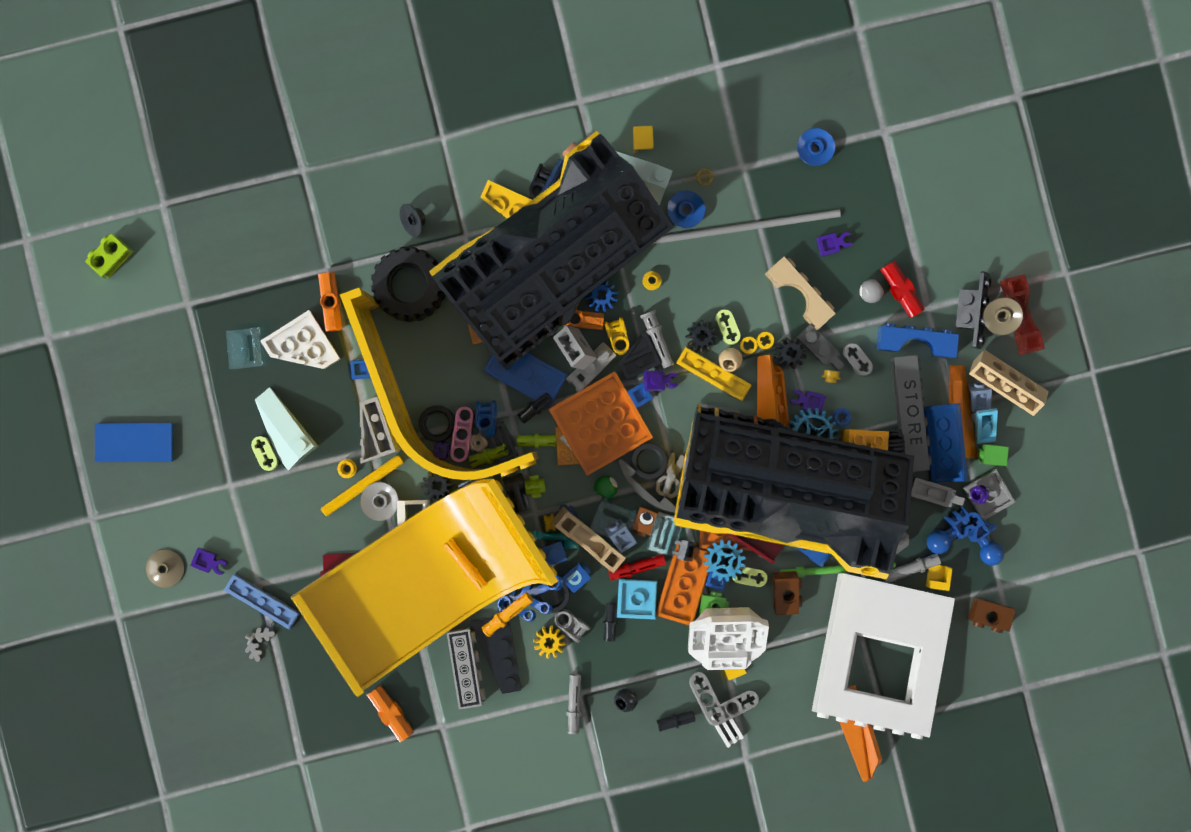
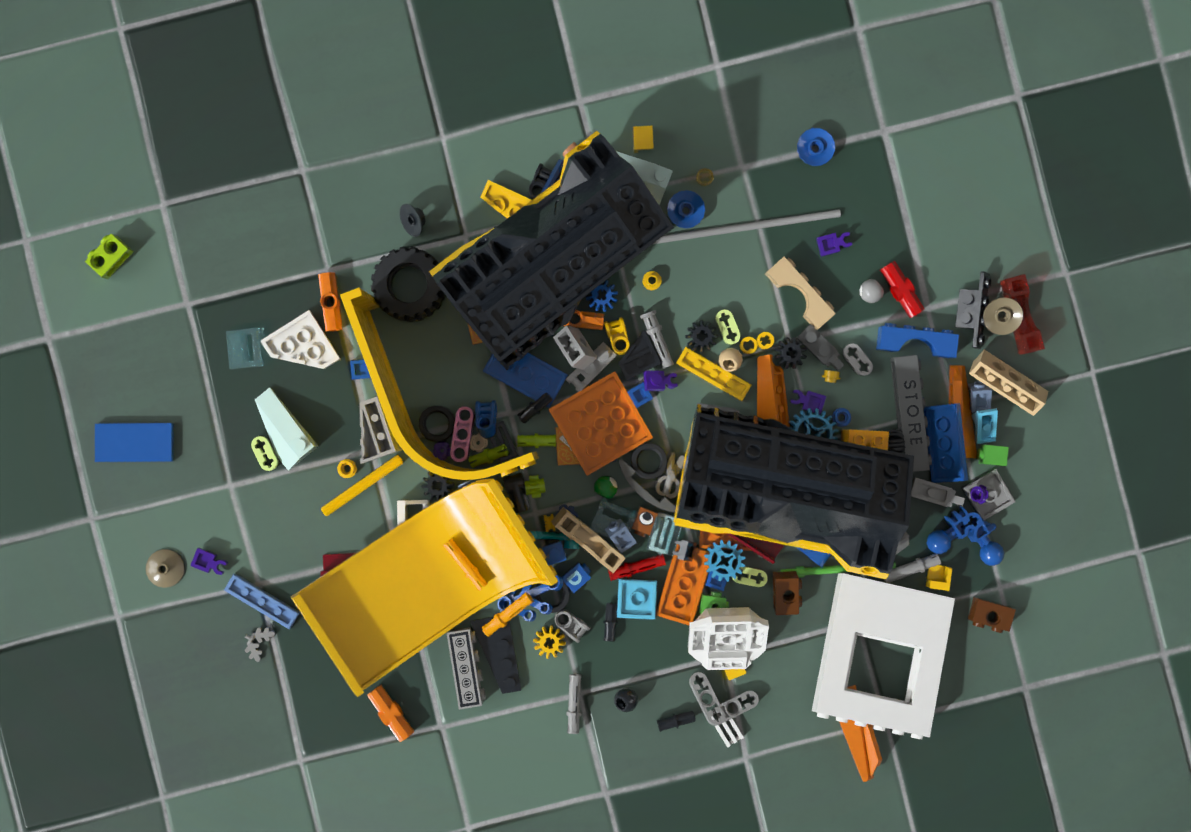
(370, 502): light grey dish -> none

